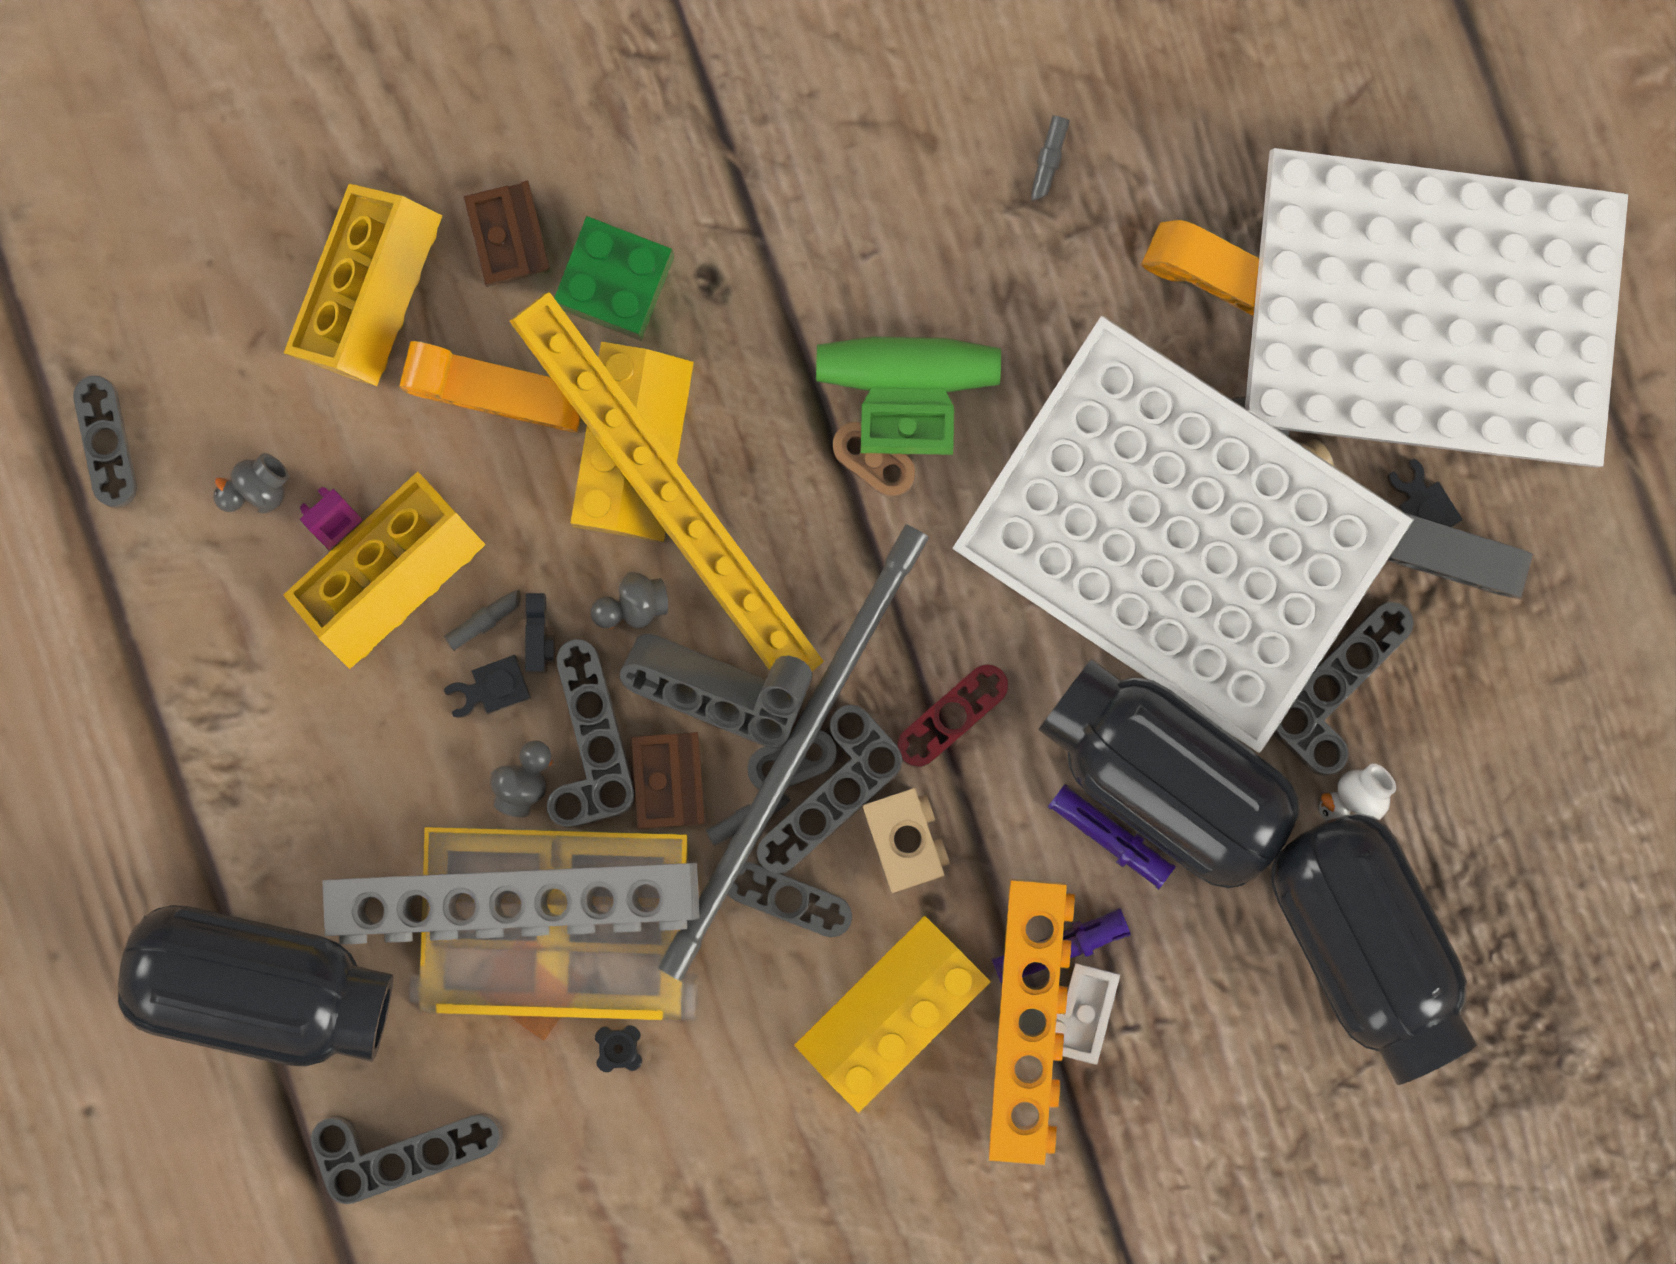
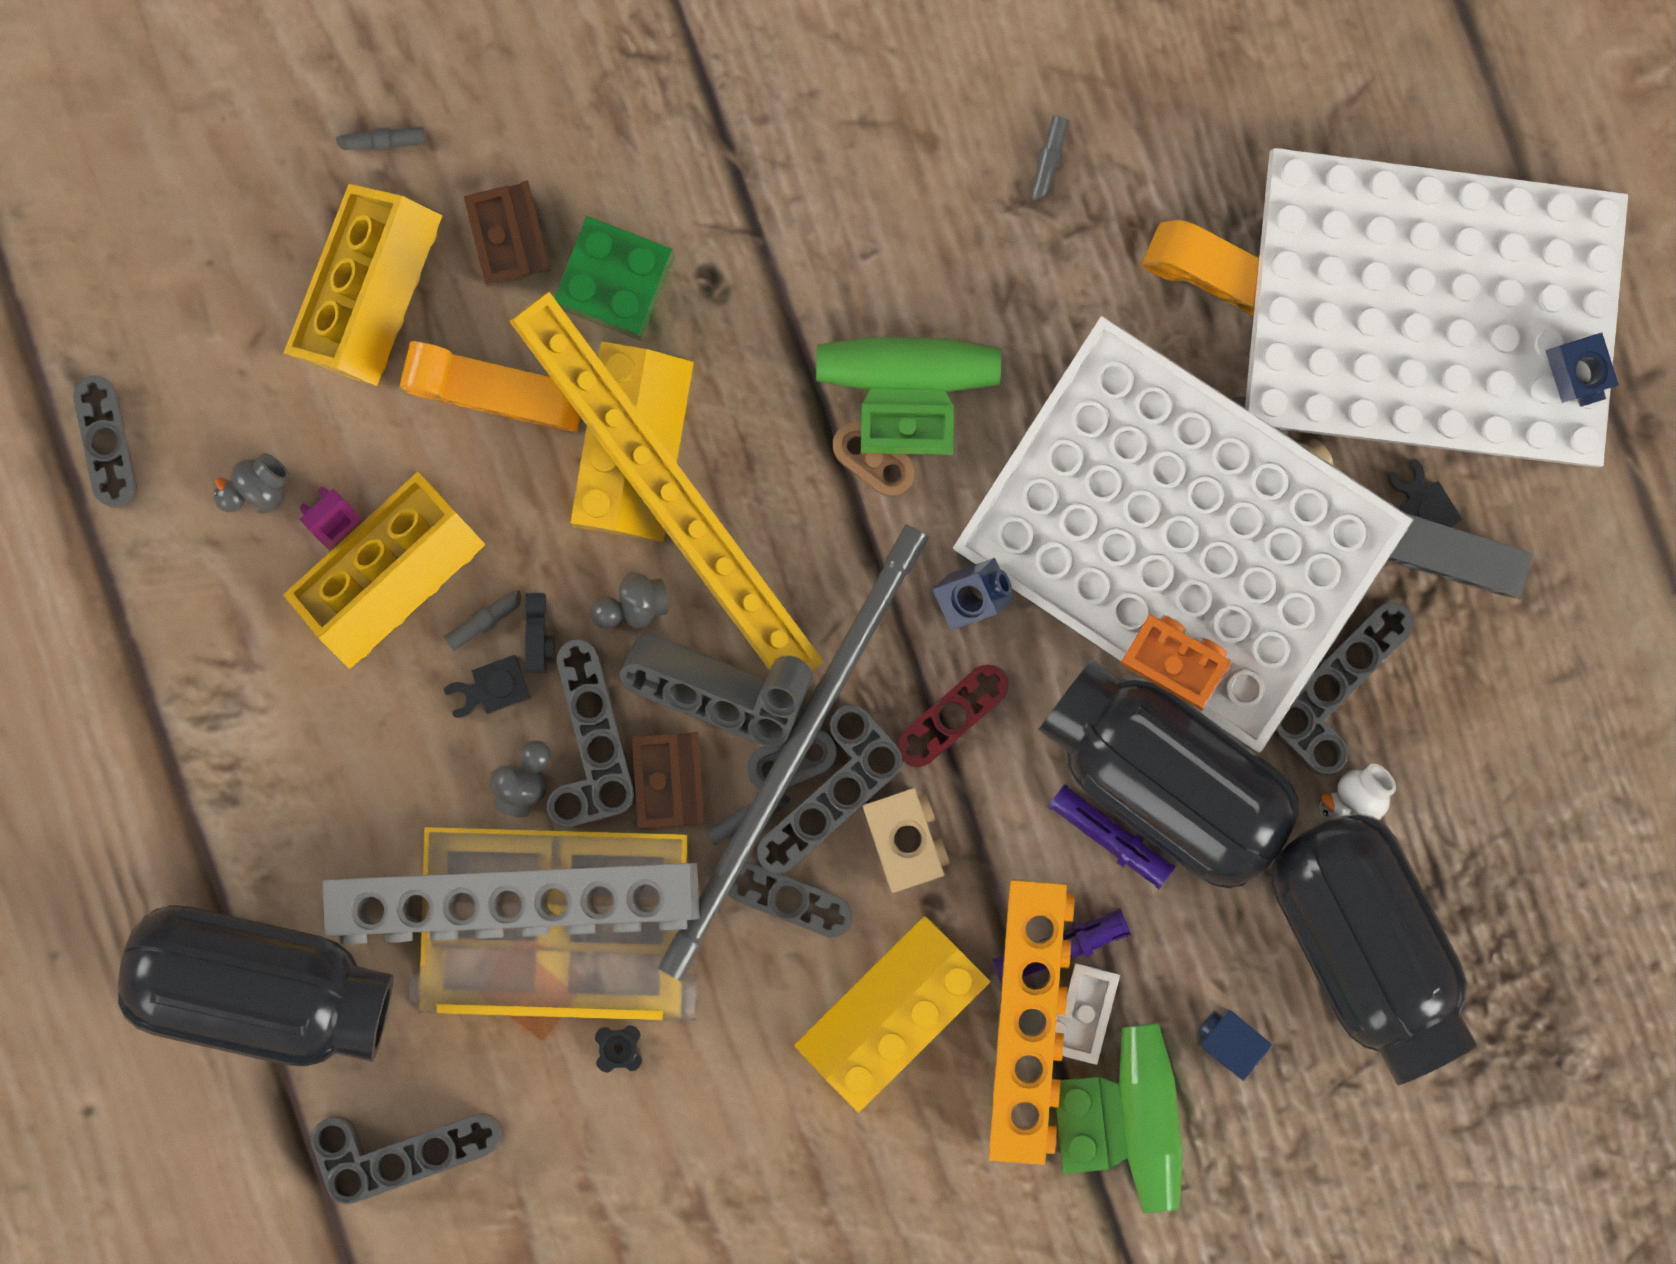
(381, 139): none -> dark grey piece
(960, 603): none -> dark blue brick
(1128, 1119): none -> bright green plate
(1177, 661): none -> orange bracket
(1233, 1042): none -> dark blue brick
(1595, 354): none -> dark blue brick

